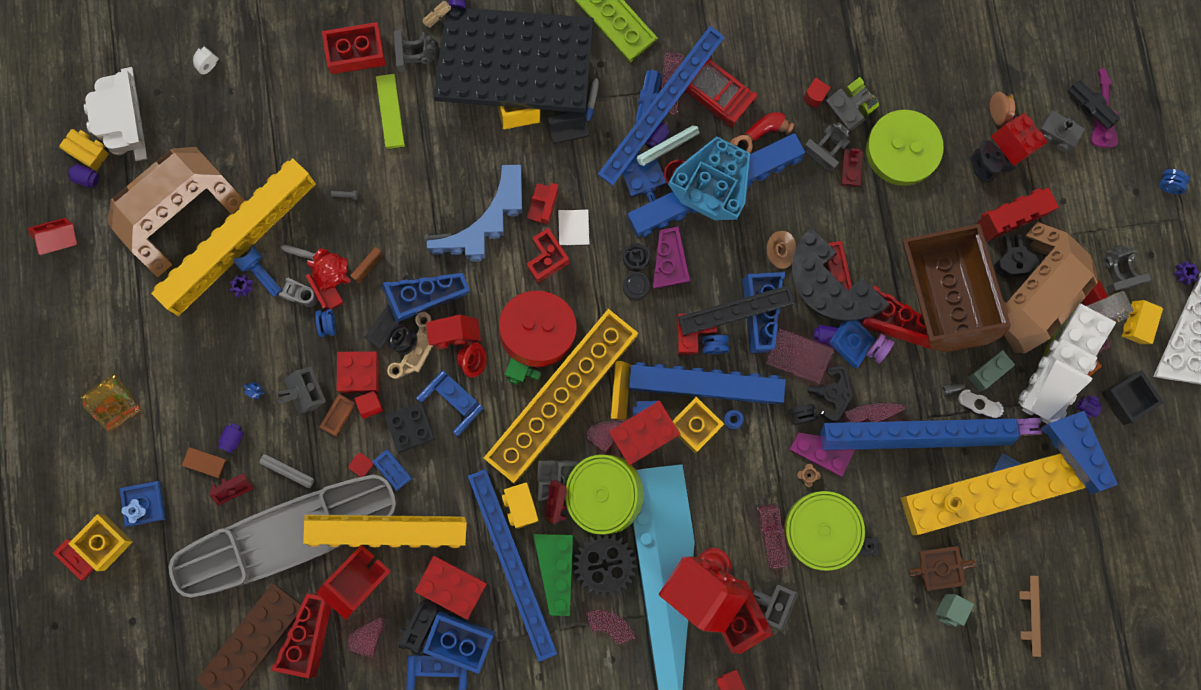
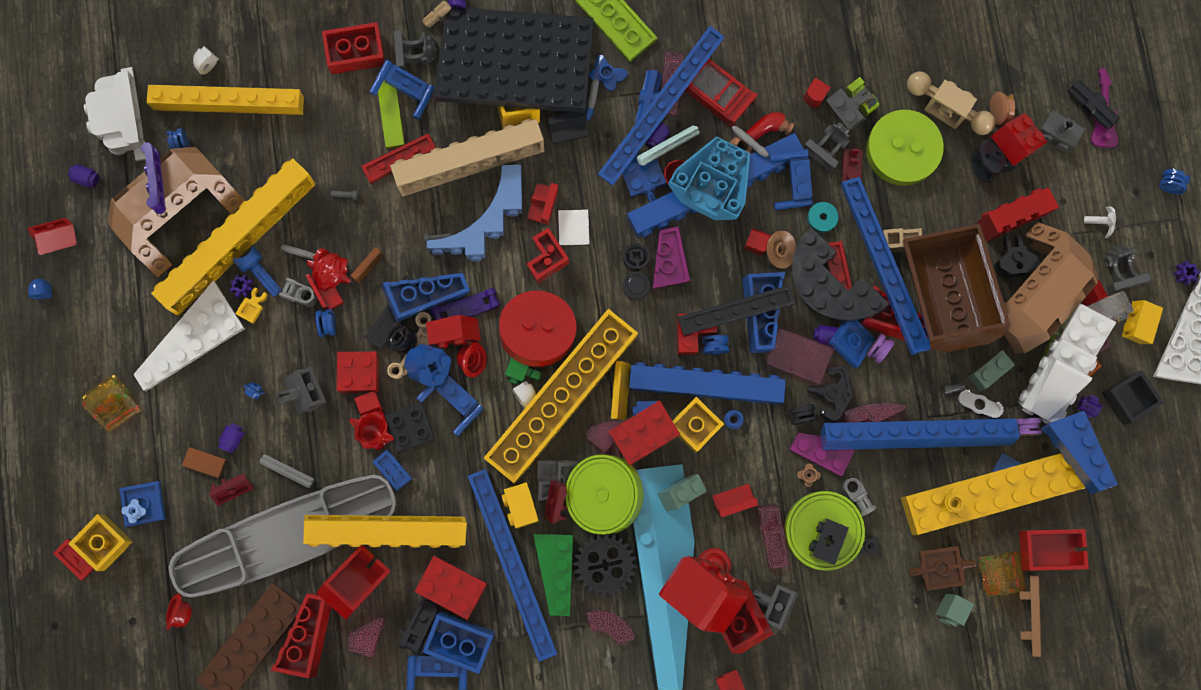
(39, 289): none -> blue piece
(84, 150): yellow brick -> none
(155, 181): none -> dark purple plate
(178, 139): none -> blue wheel
(178, 612): none -> red hat
(200, 330): none -> white wing
(225, 99): none -> yellow brick
(250, 308): none -> yellow plate
(337, 415): dark orange tile -> none
(360, 465): red piece -> none
(371, 430): none -> red hair
(381, 166): none -> red tile
(405, 83): none -> blue plate
(427, 365): none -> blue brick
(468, 157): none -> tan brick
(468, 306): none -> dark purple plate
(524, 393): none -> white piece
(607, 74): none -> blue animal
(682, 492): none -> sand green brick
(734, 500): none -> red panel
(750, 141): none -> light grey piece
(757, 242): none -> red piece
(799, 176): none -> blue plate
(828, 211): none -> teal piece
(836, 533): none -> black brick
(859, 497): none -> light grey connector
(885, 266): none -> blue plate
(895, 237): none -> tan brick
(950, 103): none -> tan brick
(1002, 573): none -> clear yellow slope
(1053, 550): none -> red piece
(1110, 220): none -> white plant

